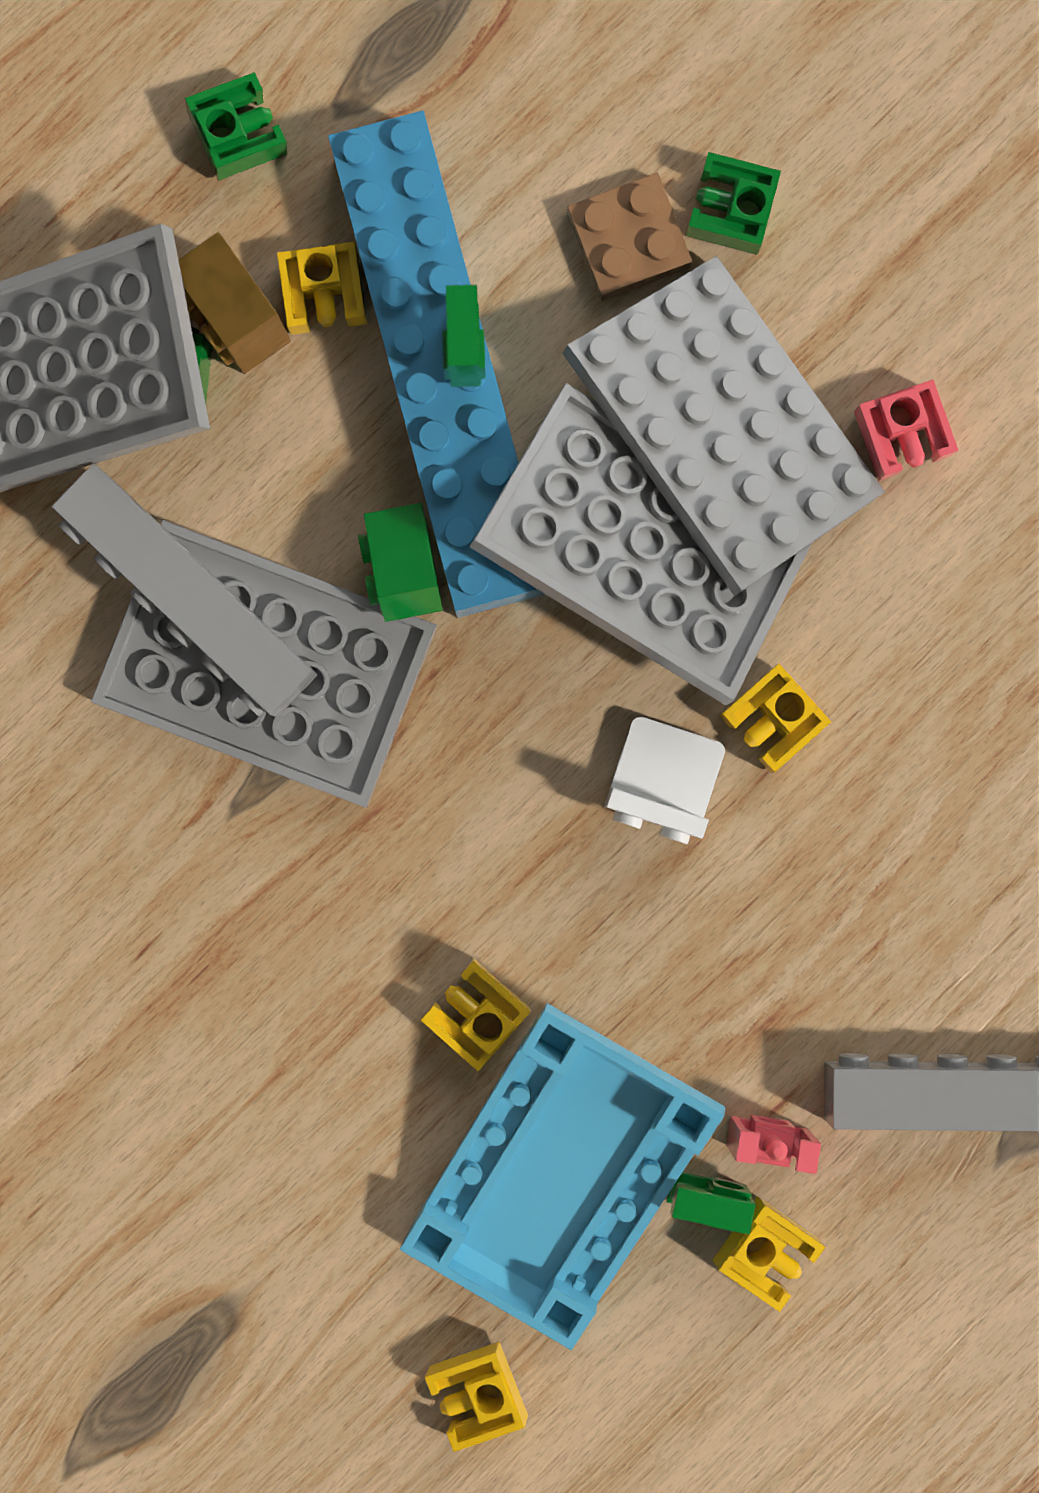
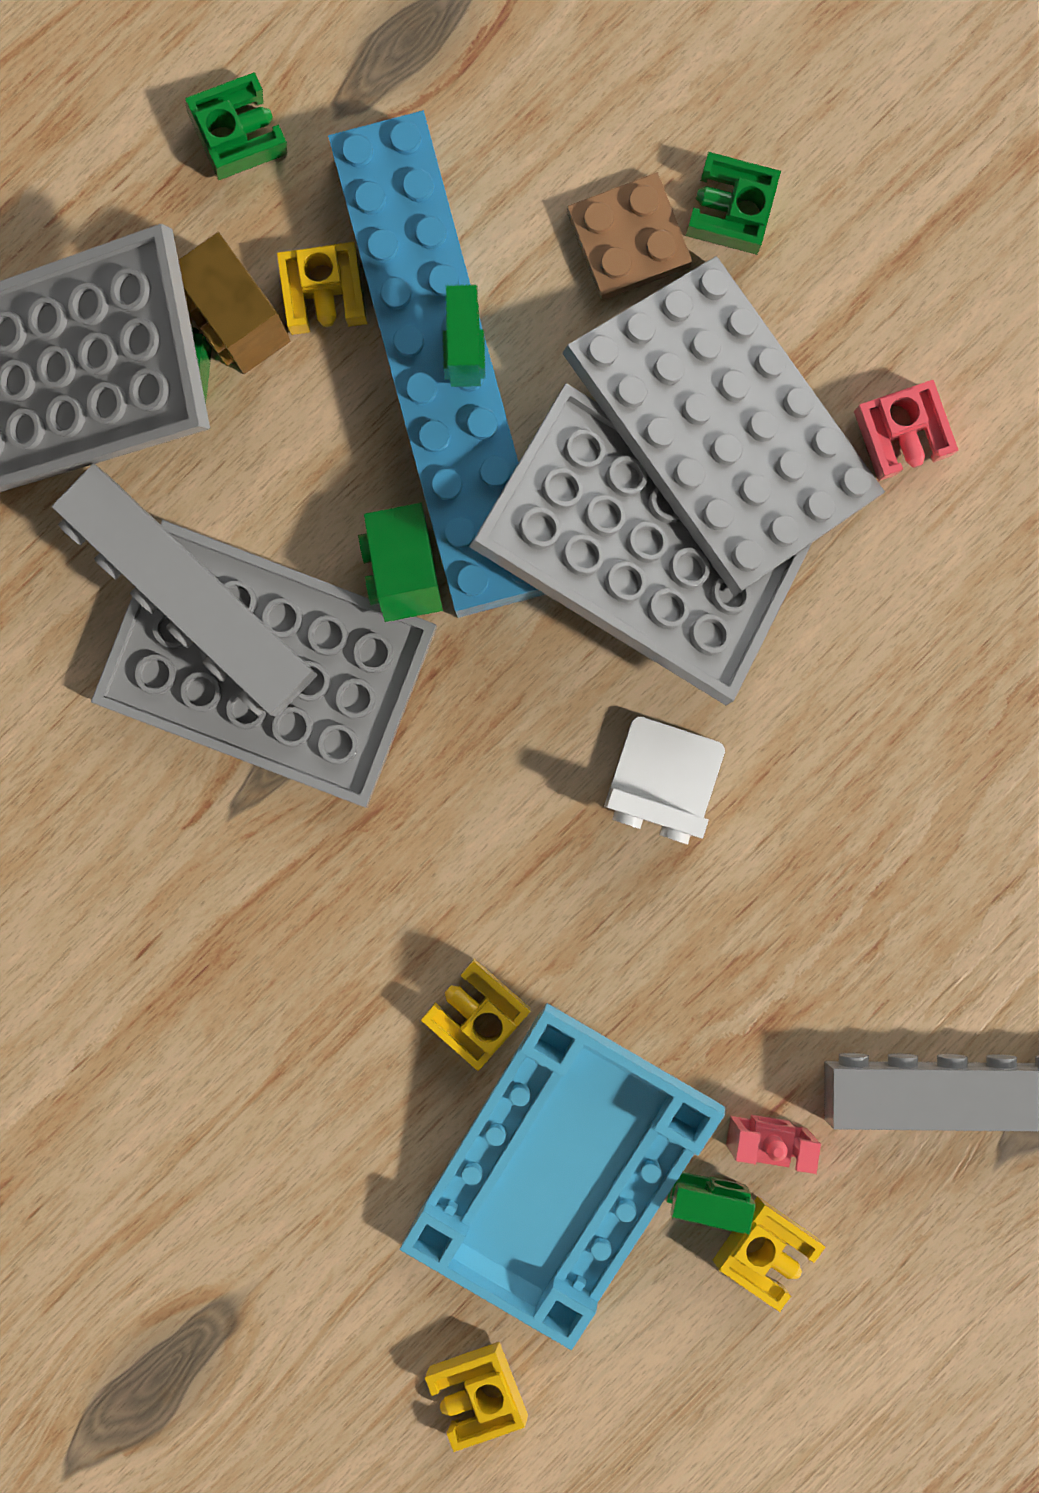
(763, 695): yellow brick -> none

